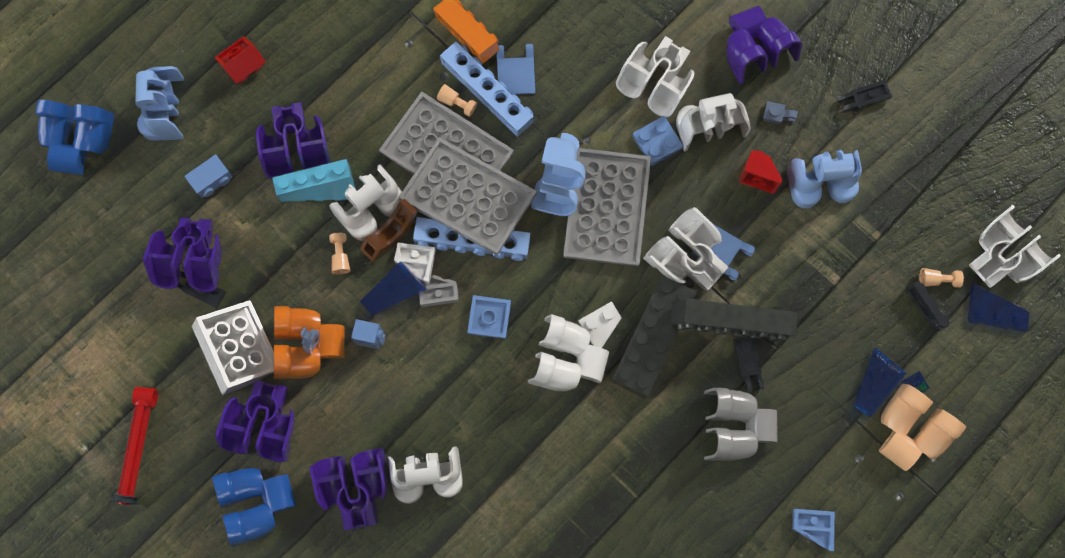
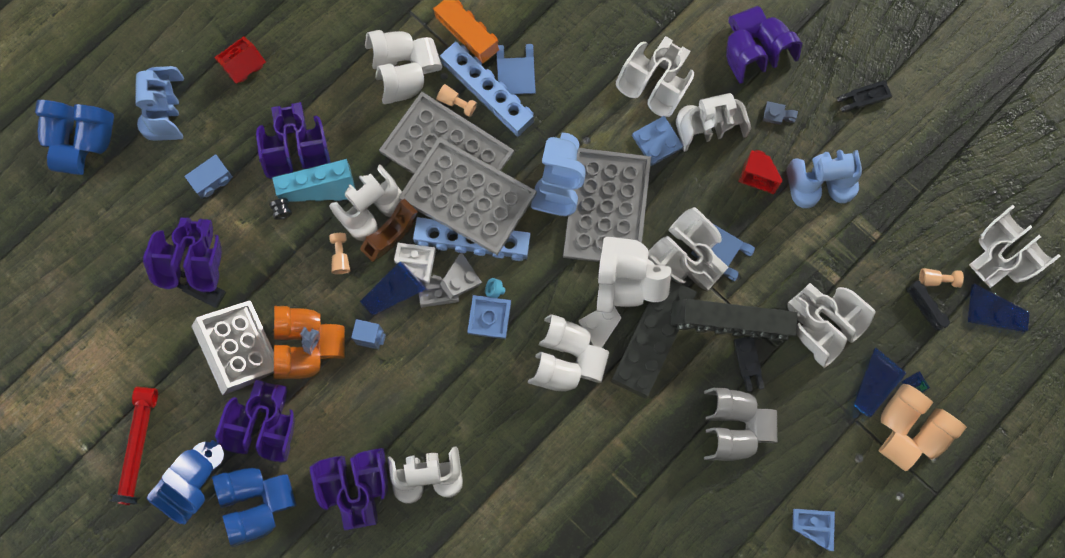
(179, 488): none -> blue piece
(280, 209): none -> black wheel
(404, 80): none -> white piece
(460, 278): none -> light grey wing
(494, 288): none -> medium azure tile
(629, 276): none -> white piece
(820, 336): none -> white piece

